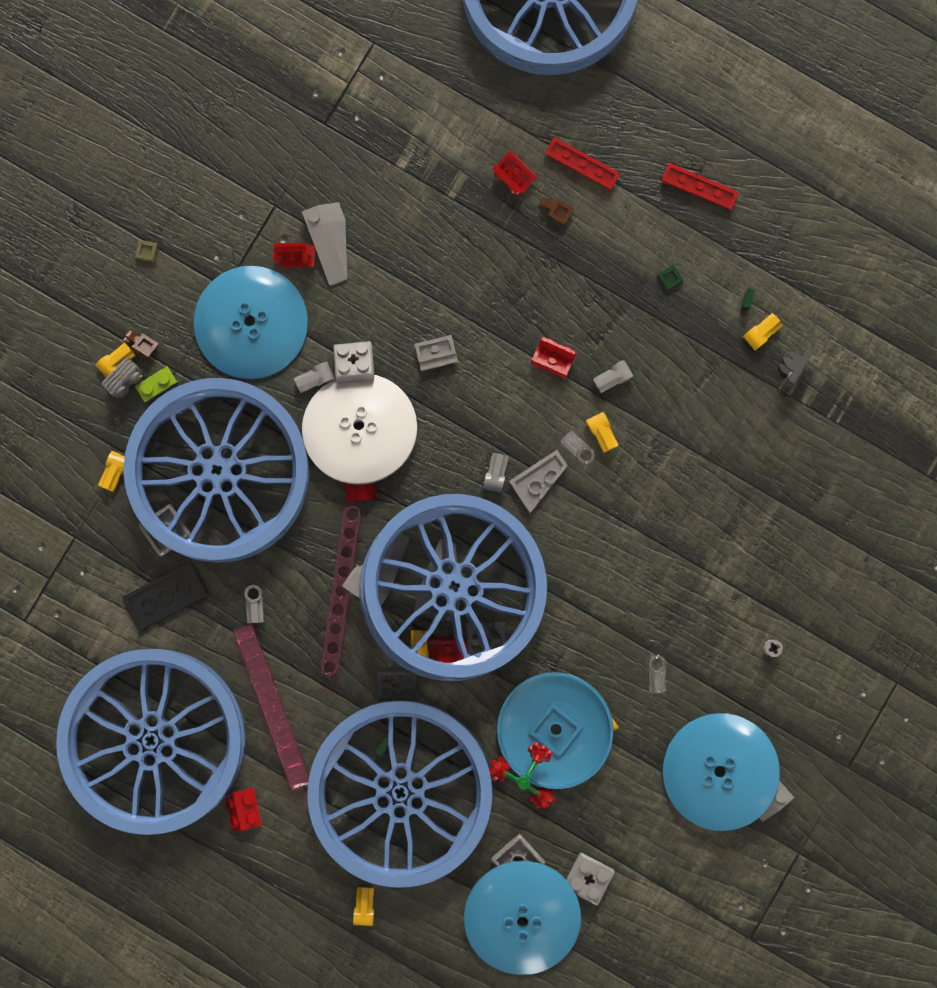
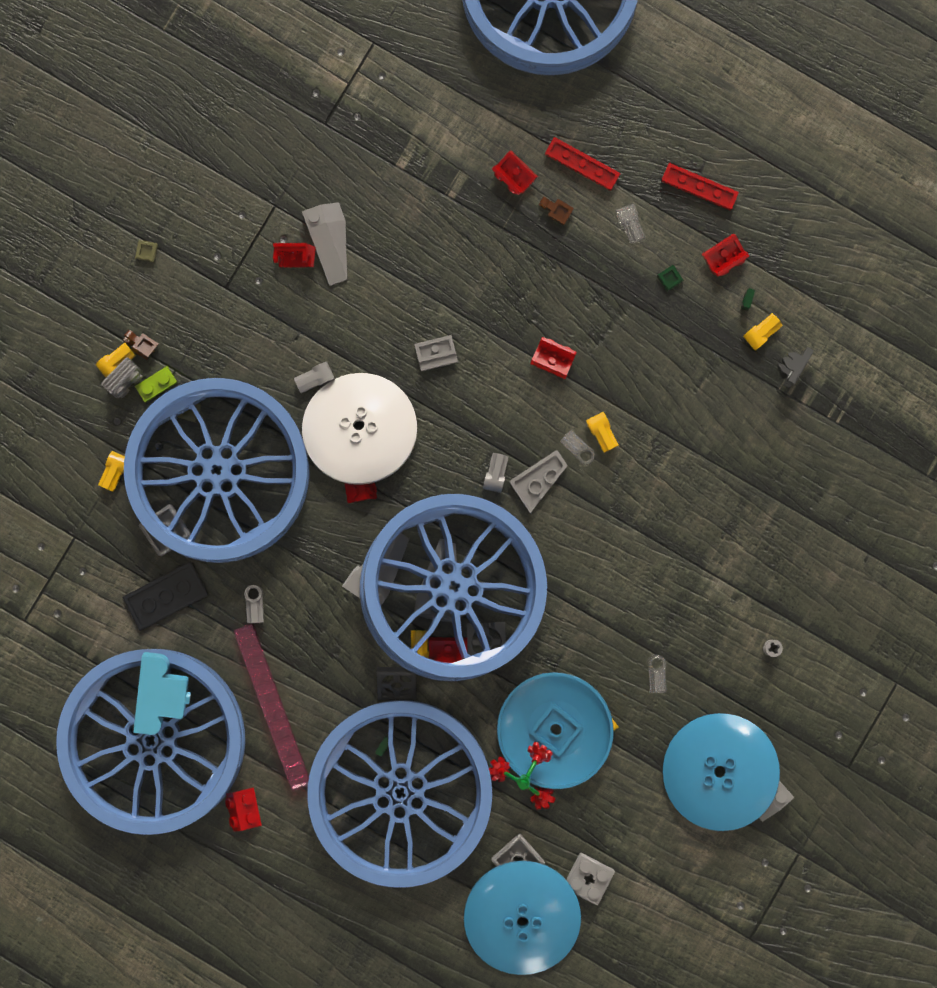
(158, 694): none -> medium azure brick
(255, 349): dark azure dish -> none
(342, 600): clear pink beam -> none
(346, 371): light grey brick -> none
(364, 907): yellow piece -> none
(616, 375): light grey piece -> none
(629, 219): none -> clear piece
(725, 256): none -> red bracket

